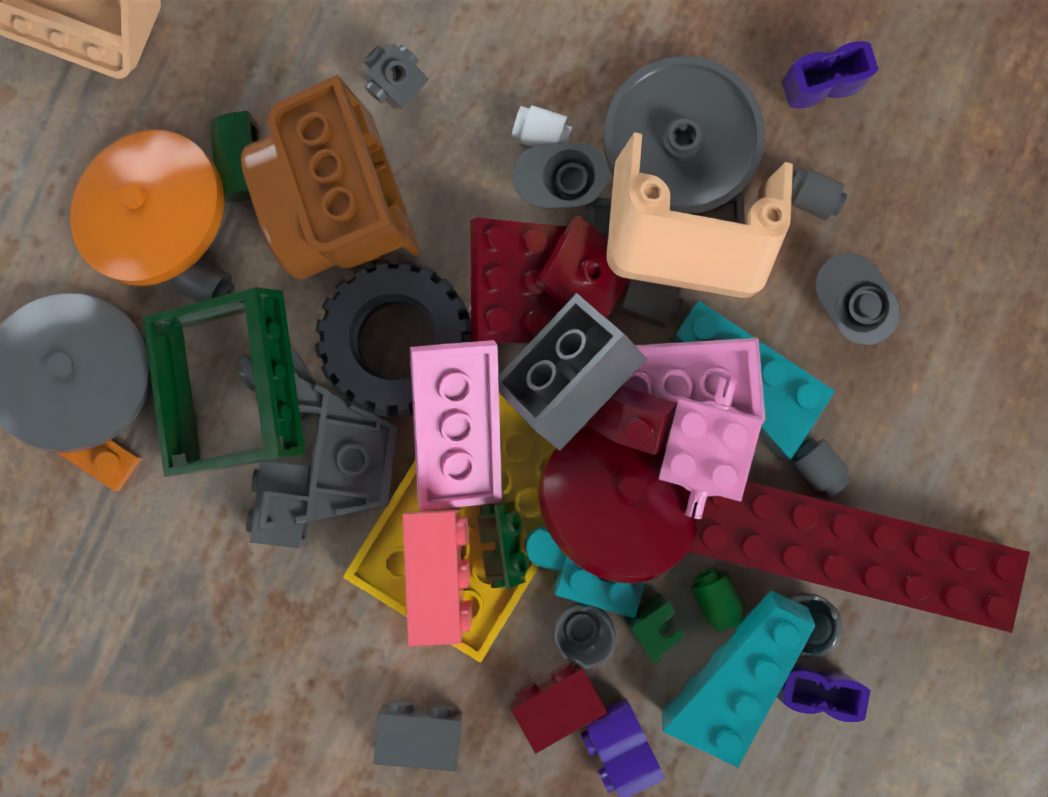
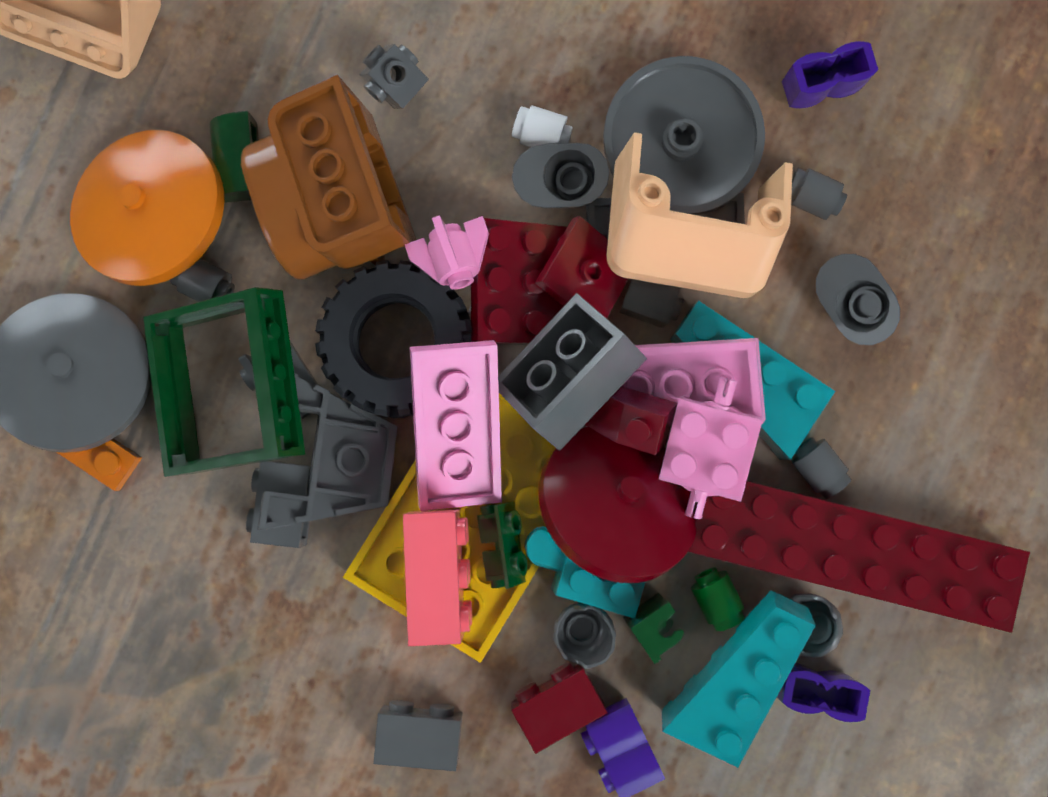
(451, 254): none -> bright pink brick

